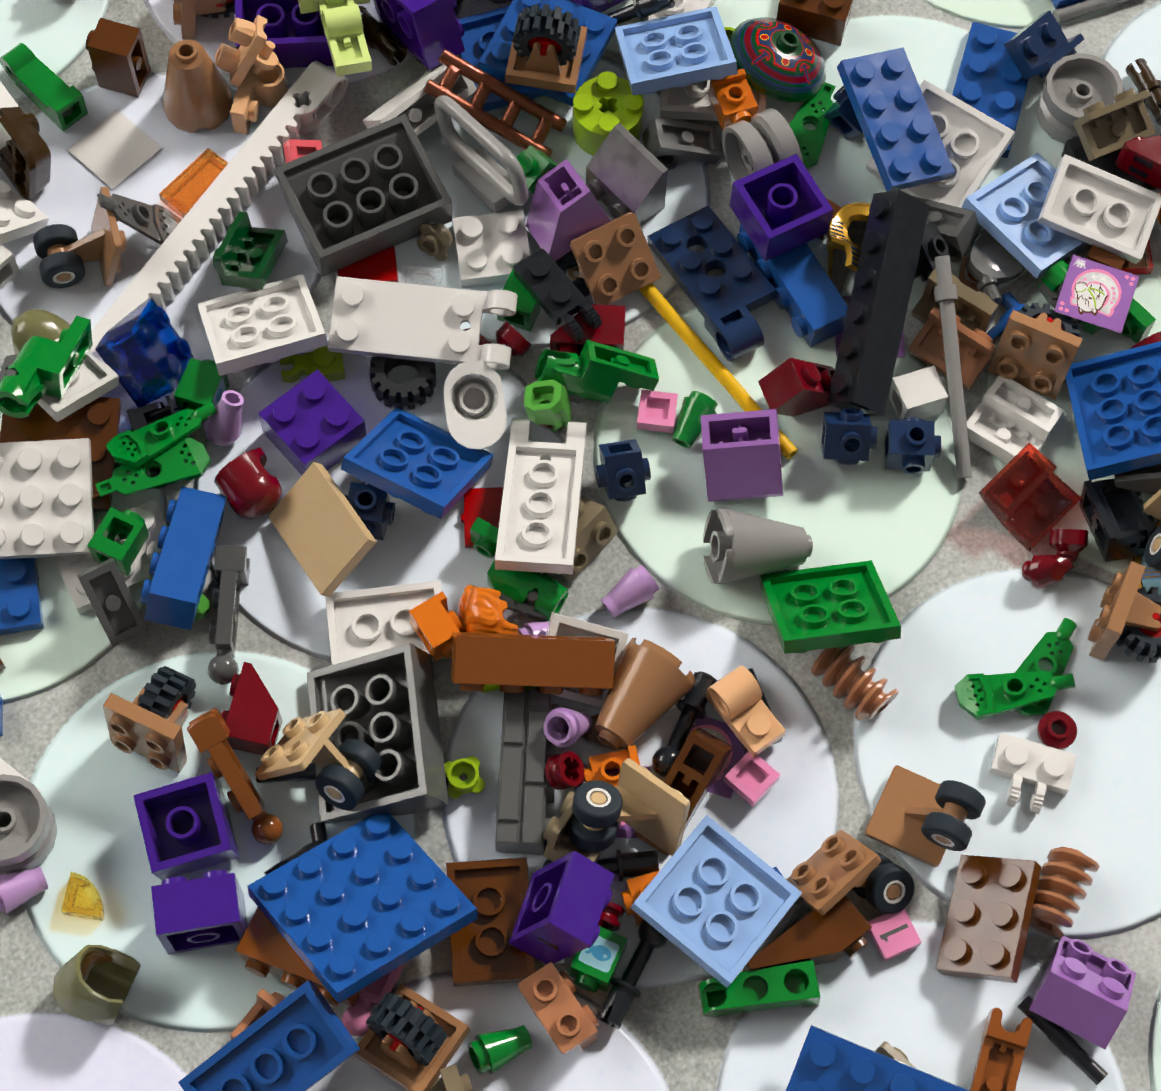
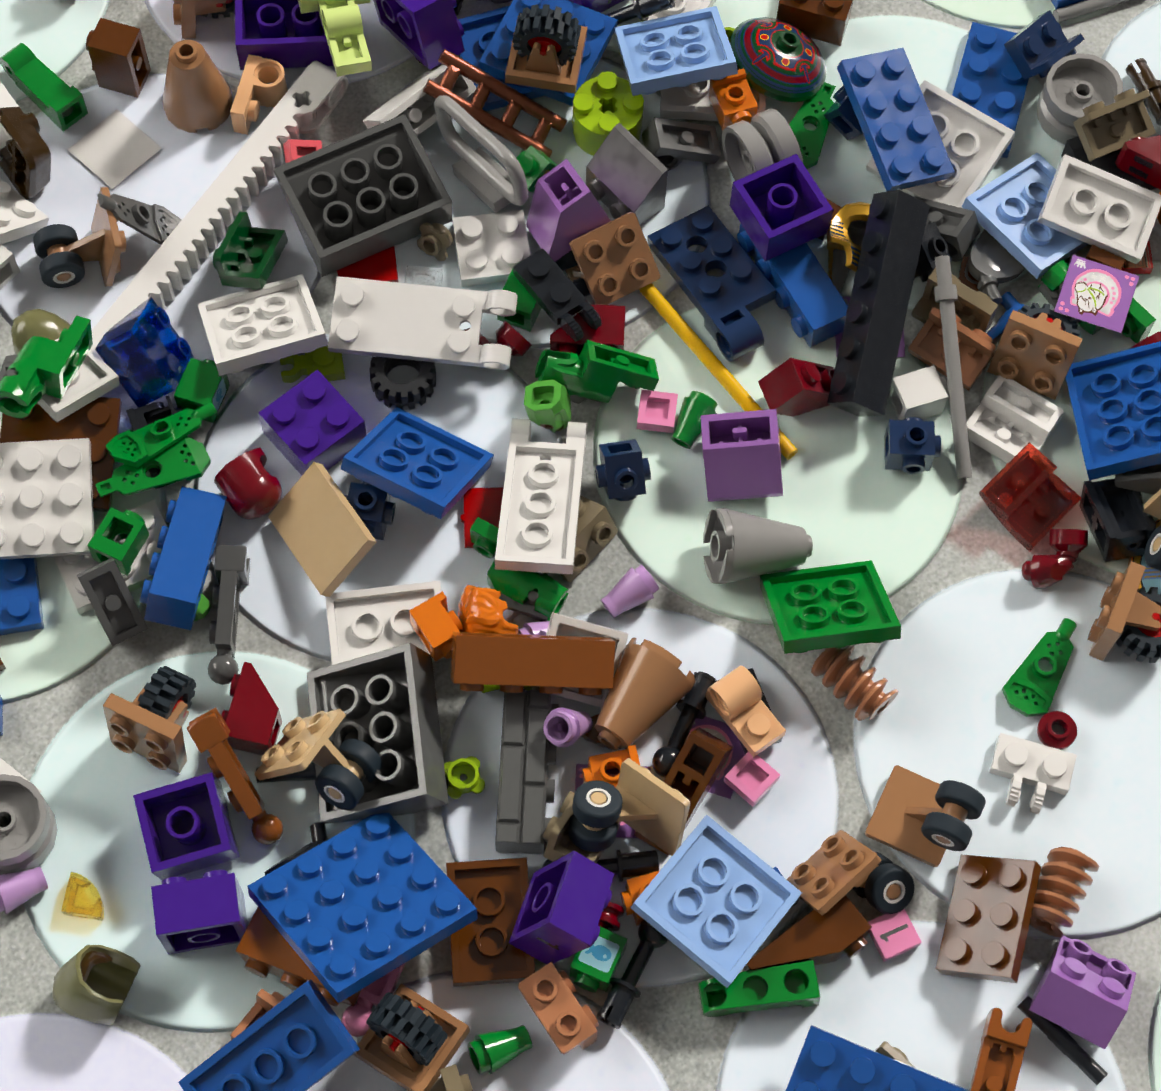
(192, 182): clear orange tile -> none
(225, 425): lavender cone -> none
(251, 50): light nougat hips -> none
(378, 37): dark brown pin -> none
(474, 405): white piece -> none
(564, 770): dark red bush -> none
(847, 436): dark blue brick -> none
(997, 696): green piece -> none

